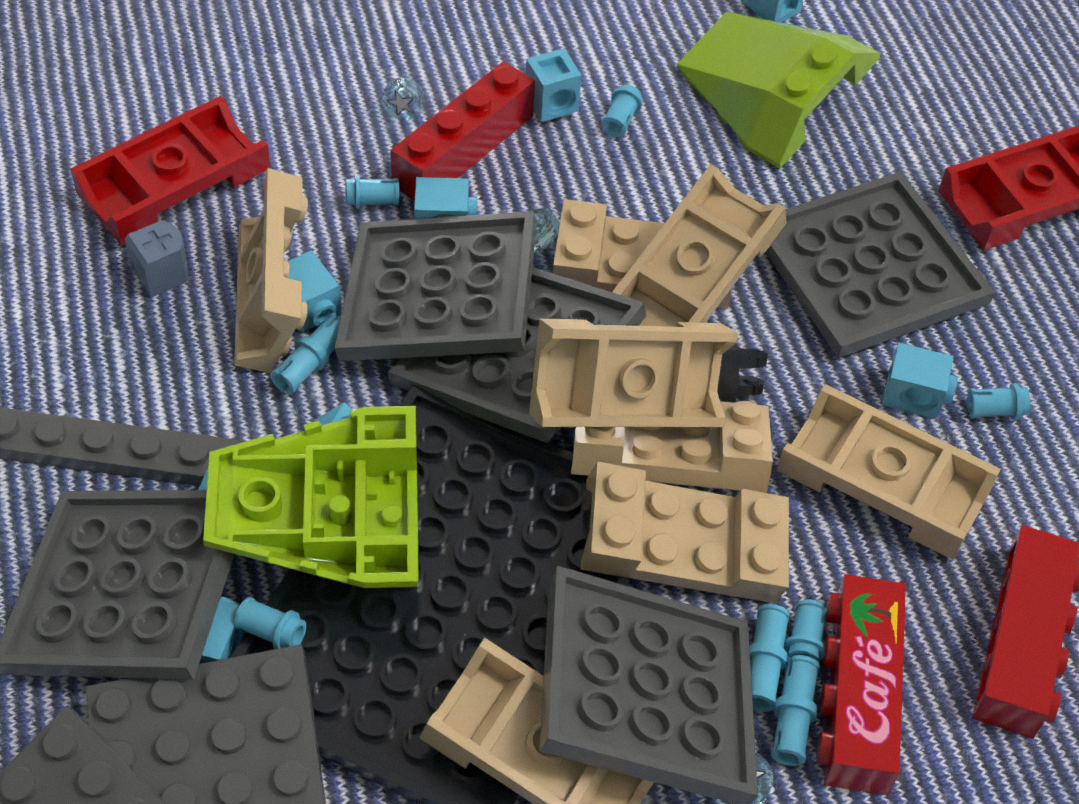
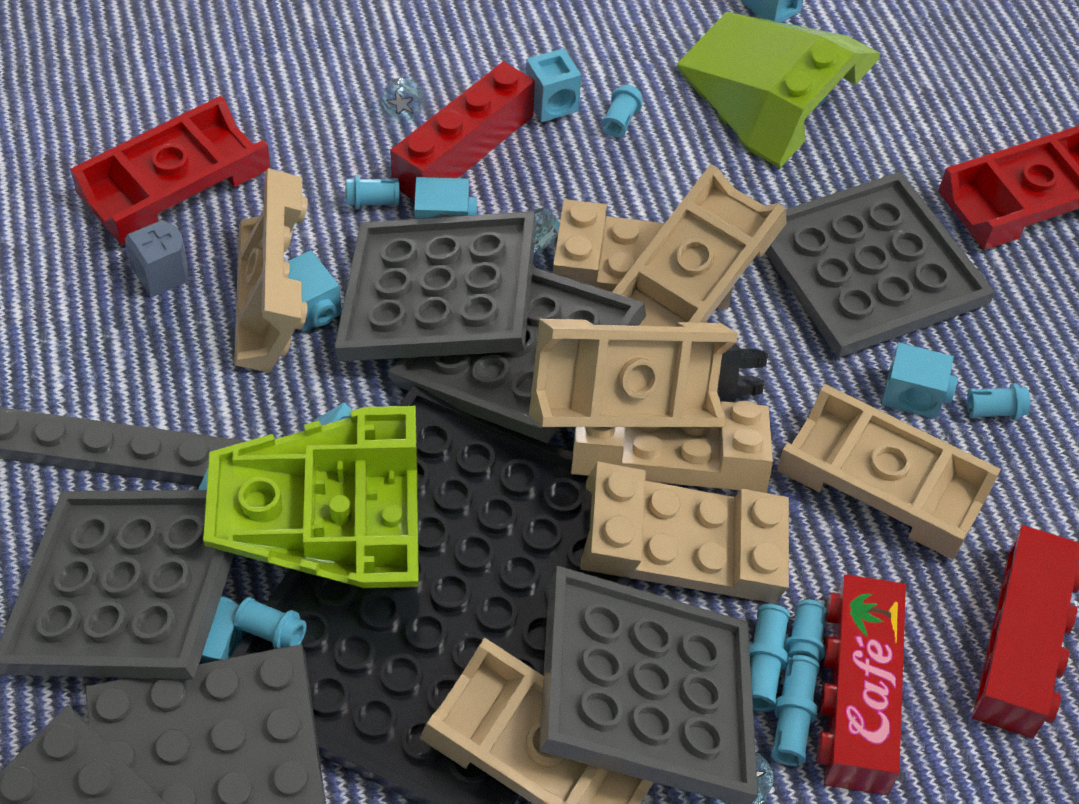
(309, 355): medium azure pin -> none

